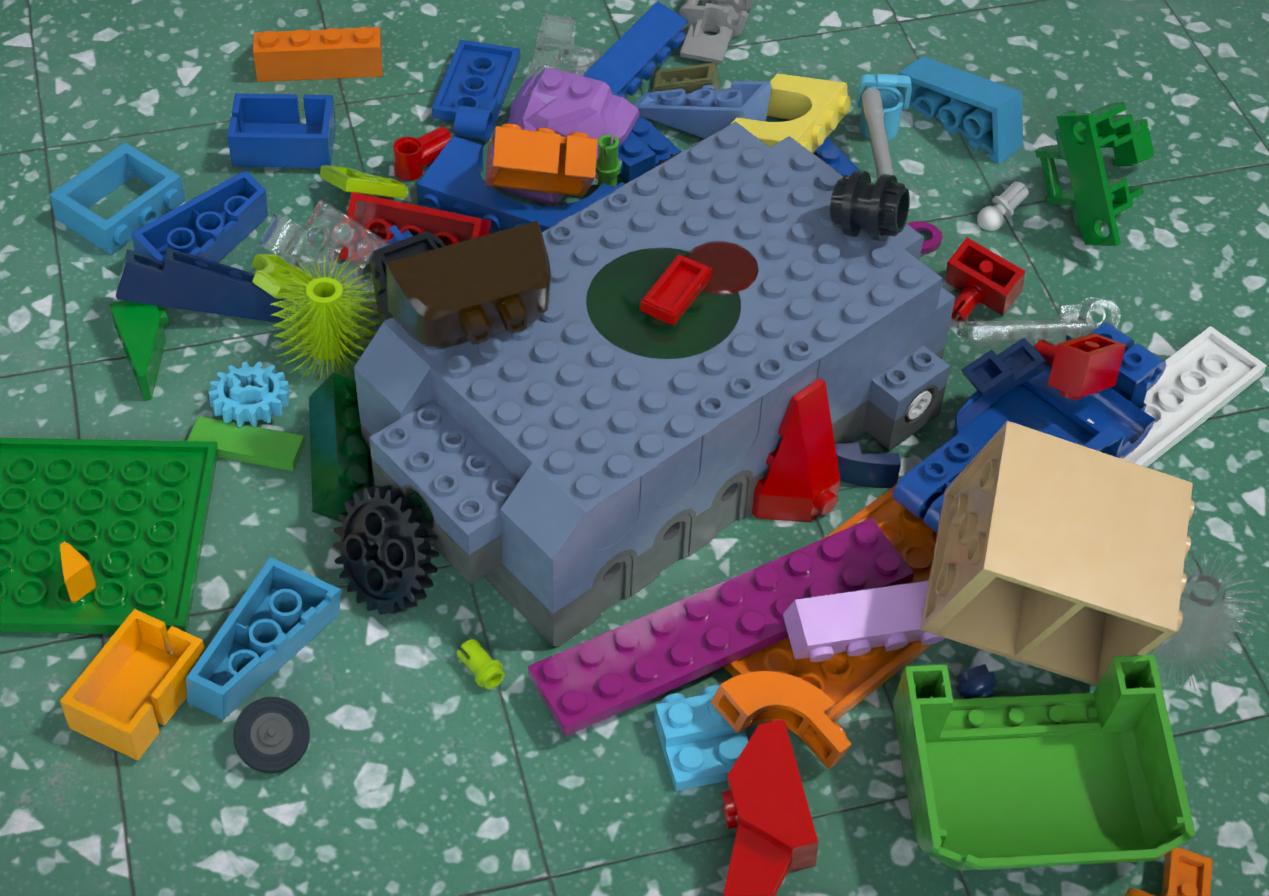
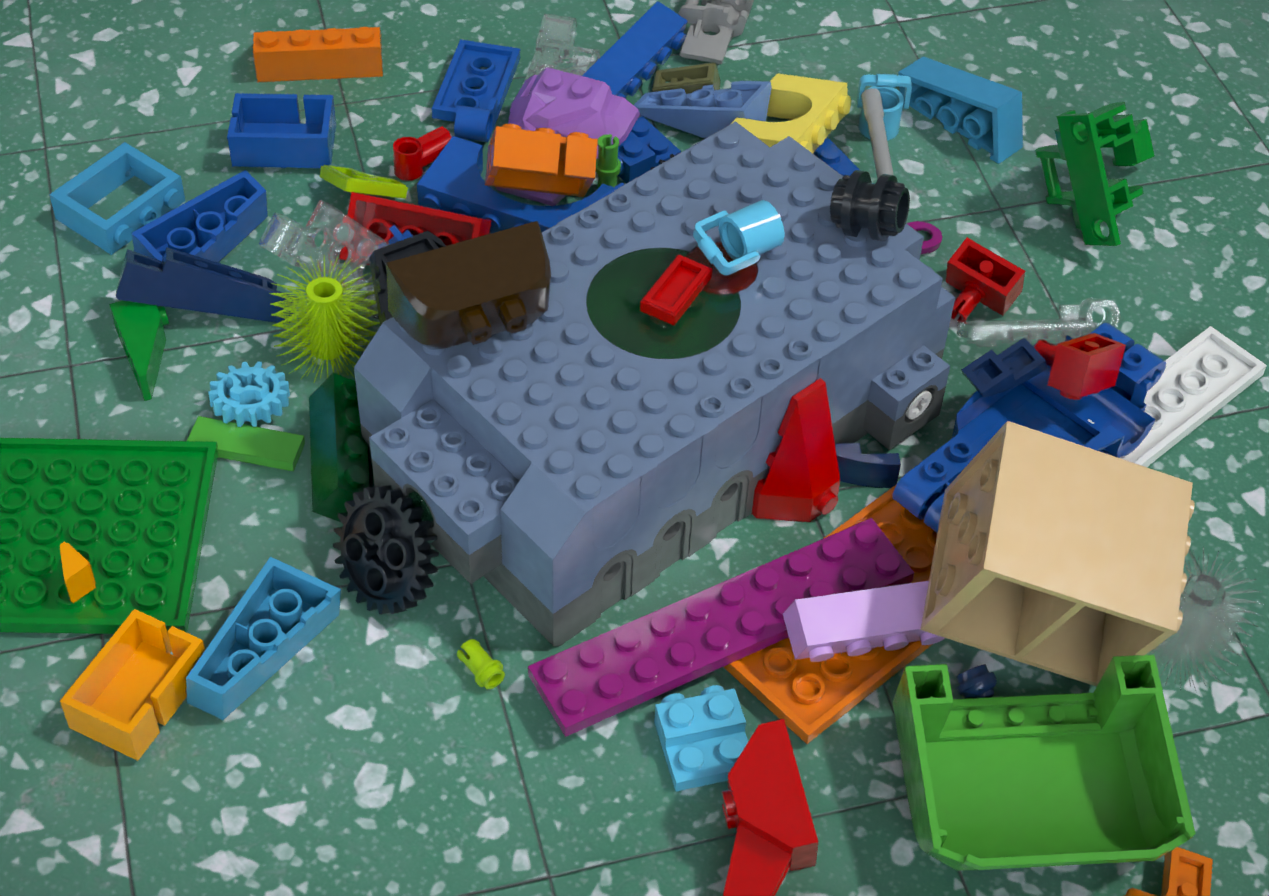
(267, 269): lime tile -> none
(271, 734): black wheel -> none
(743, 235): none -> medium azure piece
(777, 696): orange arch -> none
(991, 217): white axle -> none

